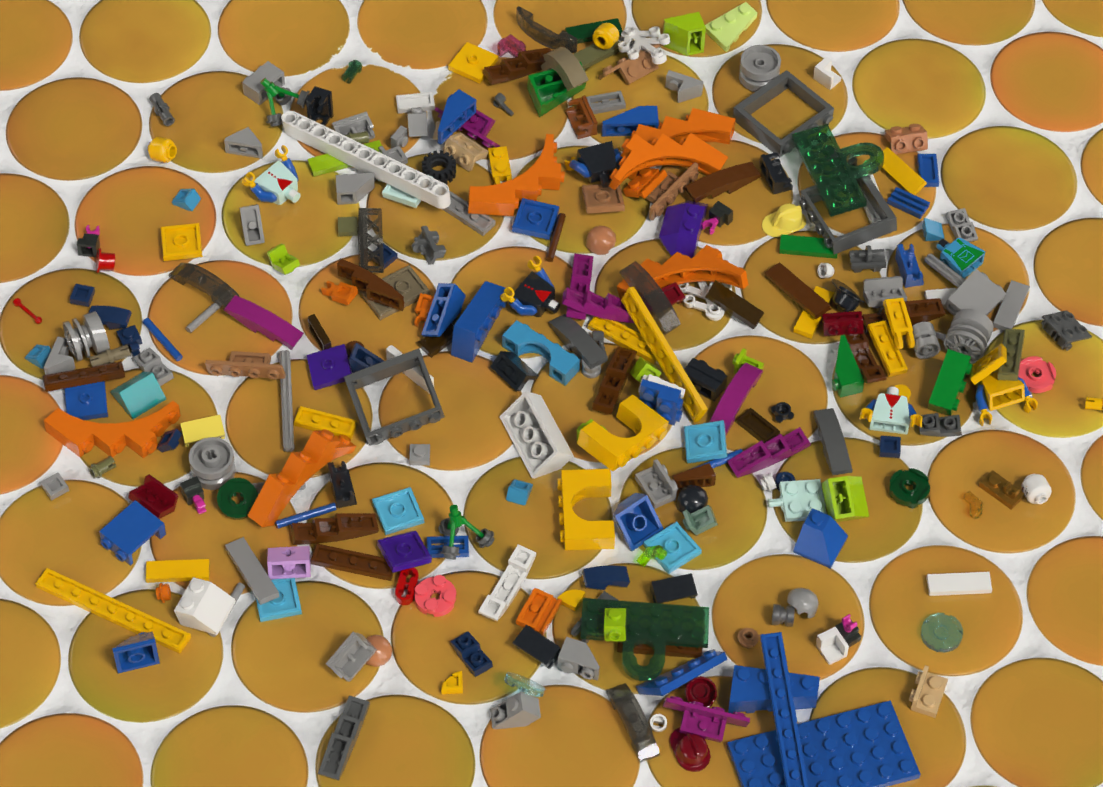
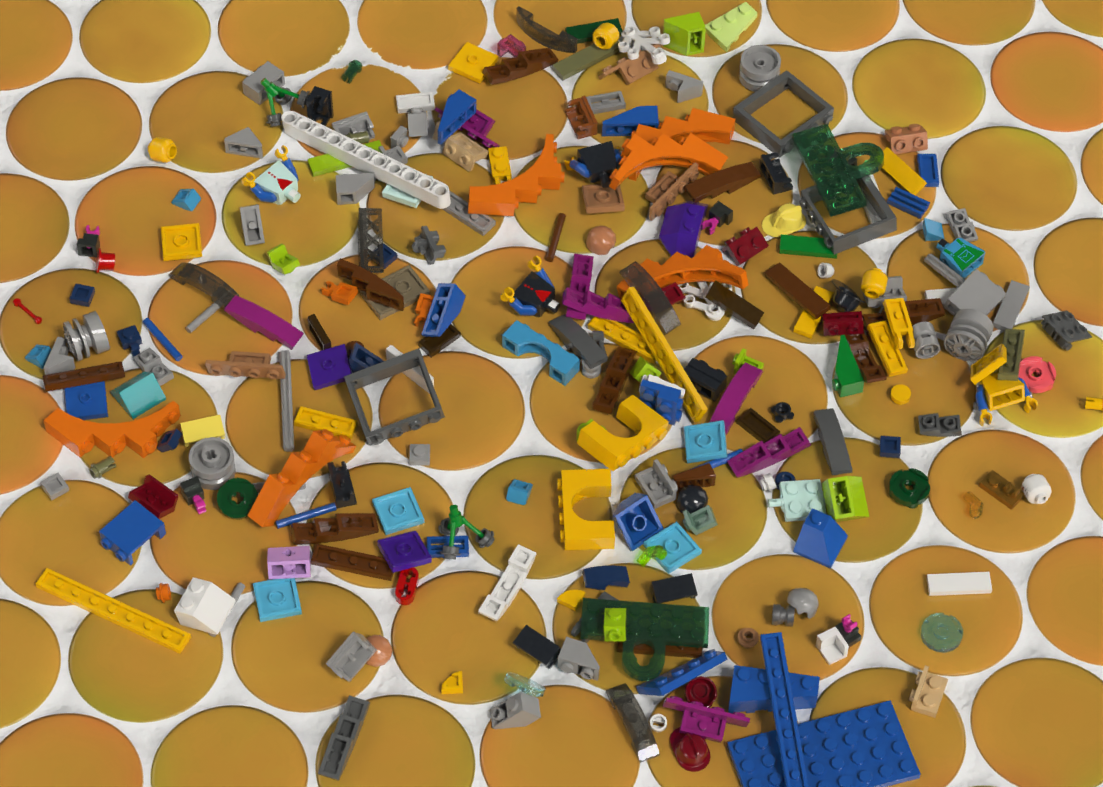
(110, 356): dark tan pin -> none
(112, 316): dark blue slope -> none
(136, 652): blue slope -> none
(162, 109): dark grey pin -> none
(177, 570): yellow tile -> none
(252, 571): light grey tile -> none
(347, 226): olive tile -> none
(437, 585): coral plate -> none
(440, 159): black tyre -> none
(470, 653): dark blue slope -> none
(477, 321): blue wedge -> none
(499, 102): dark grey hand -> none
(513, 370): black panel -> none
(535, 219): blue plate -> none
(536, 435): white slope -> none
(539, 611): orange plate -> none
(549, 90): green wedge -> none
(566, 66): dark tan arch -> none
(644, 183): orange plate -> none
(746, 246): none -> dark red bracket
(824, 75): white panel -> none
(867, 259): dark grey hips -> none
(874, 283): none -> yellow head
(891, 413): light aqua torso -> none
(908, 266): blue hinge -> none
(950, 383): green wedge -> none

